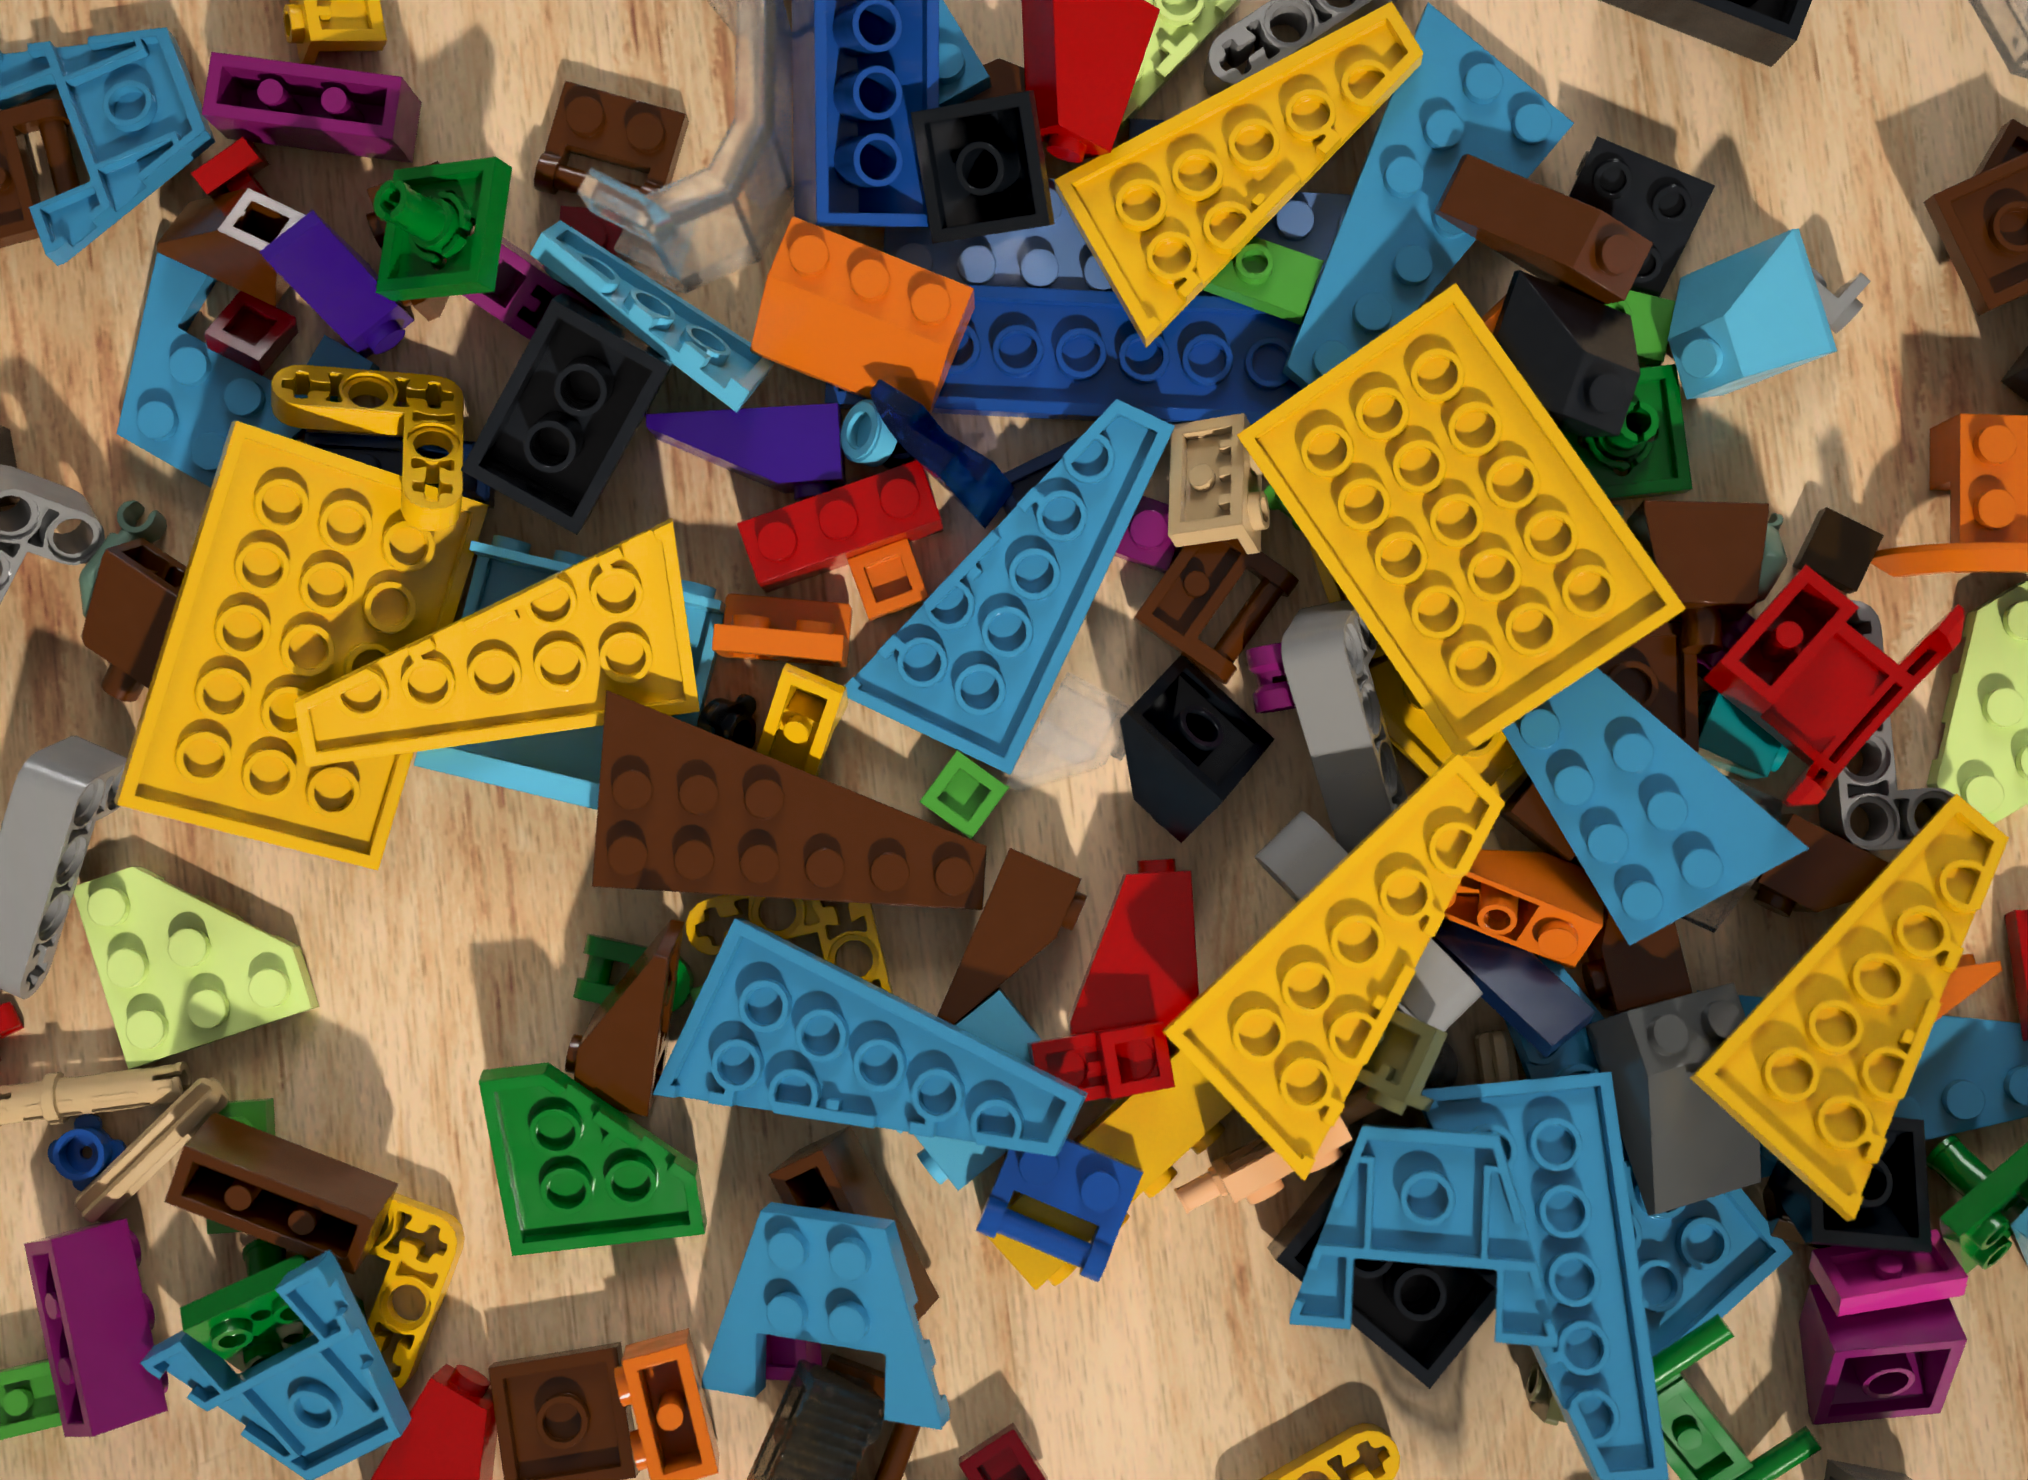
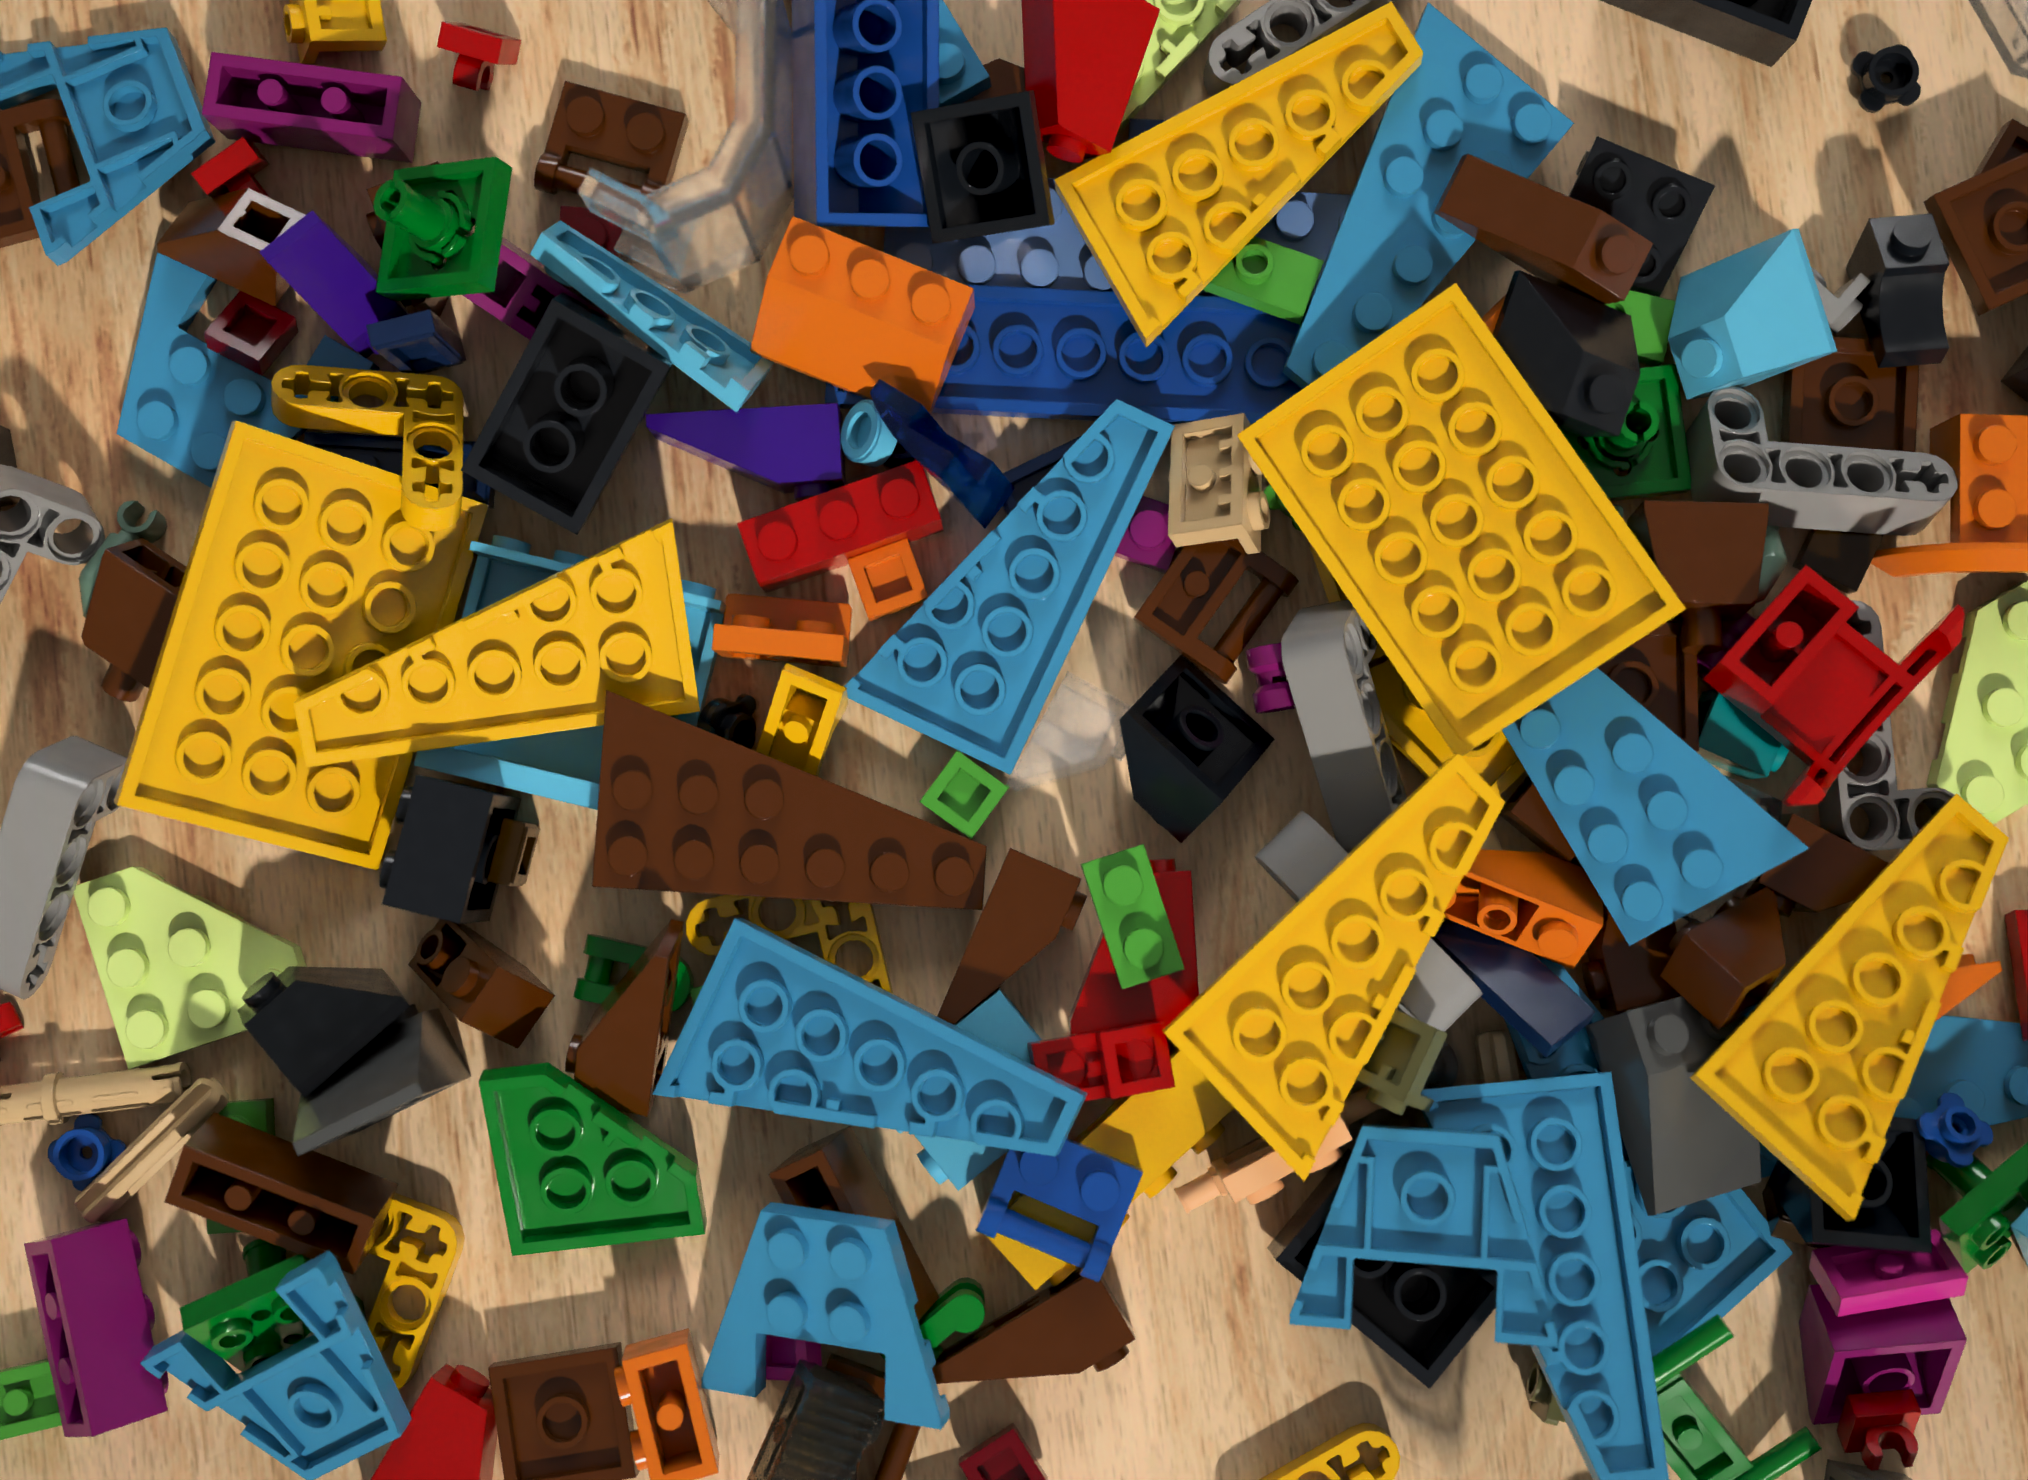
(318, 1017): none -> black slope
(390, 1073): none -> dark grey slope
(416, 342): none -> dark blue tile
(446, 850): none -> black brick
(477, 53): none -> red tile
(480, 982): none -> reddish brown slope
(513, 852): none -> dark brown tile
(956, 1309): none -> green plate
(1046, 1335): none -> reddish brown slope
(1132, 916): none -> bright green plate
(1728, 959): none -> reddish brown slope
(1811, 482): none -> light grey beam
(1851, 401): none -> reddish brown plate
(1880, 1423): none -> red tile
(1898, 65): none -> black plate
(1905, 289): none -> black arch
(1950, 1144): none -> blue plate

